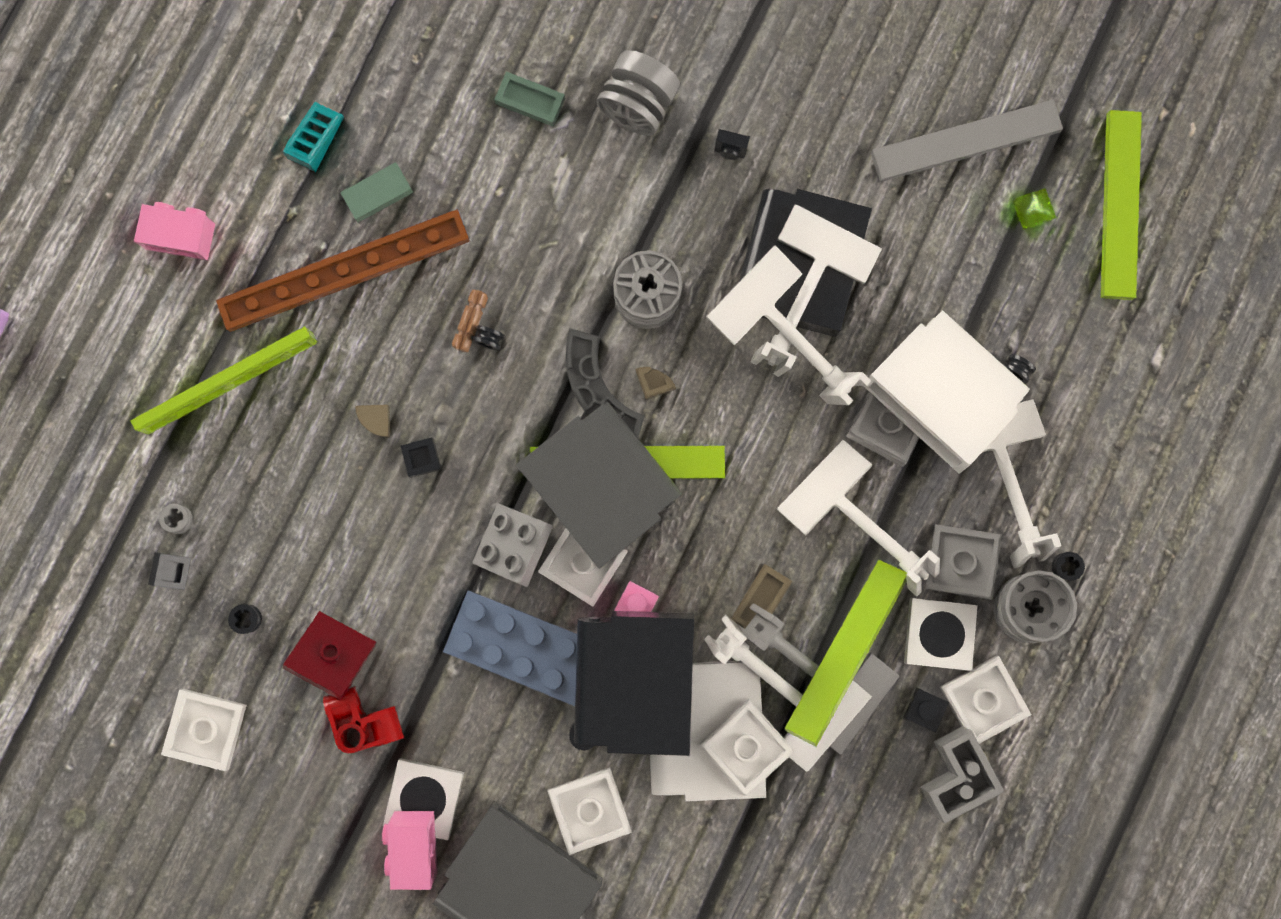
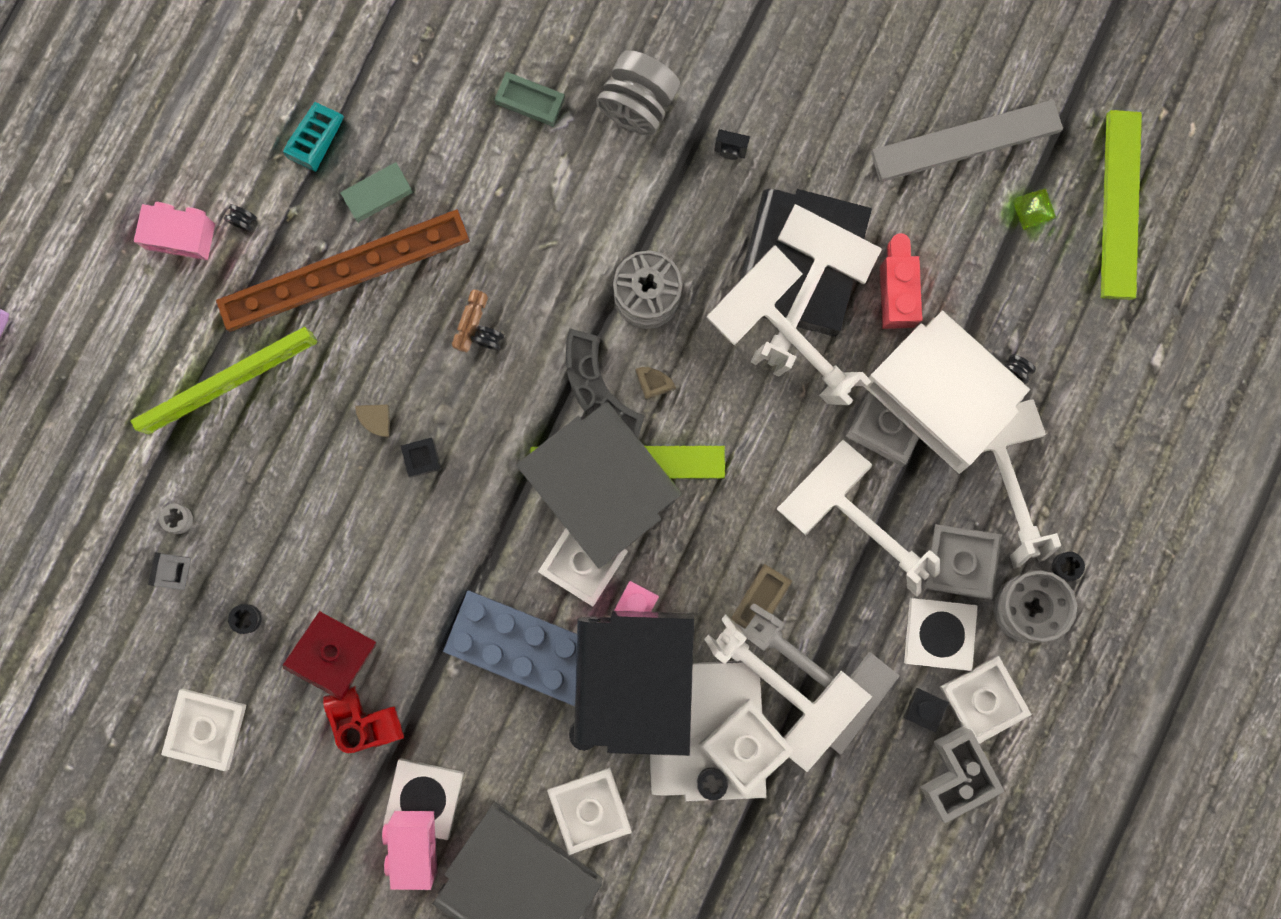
(240, 218): none -> black bush
(512, 544): light grey plate -> none
(705, 792): none -> black bush
(846, 653): lime tile -> none
(900, 285): none -> coral brick

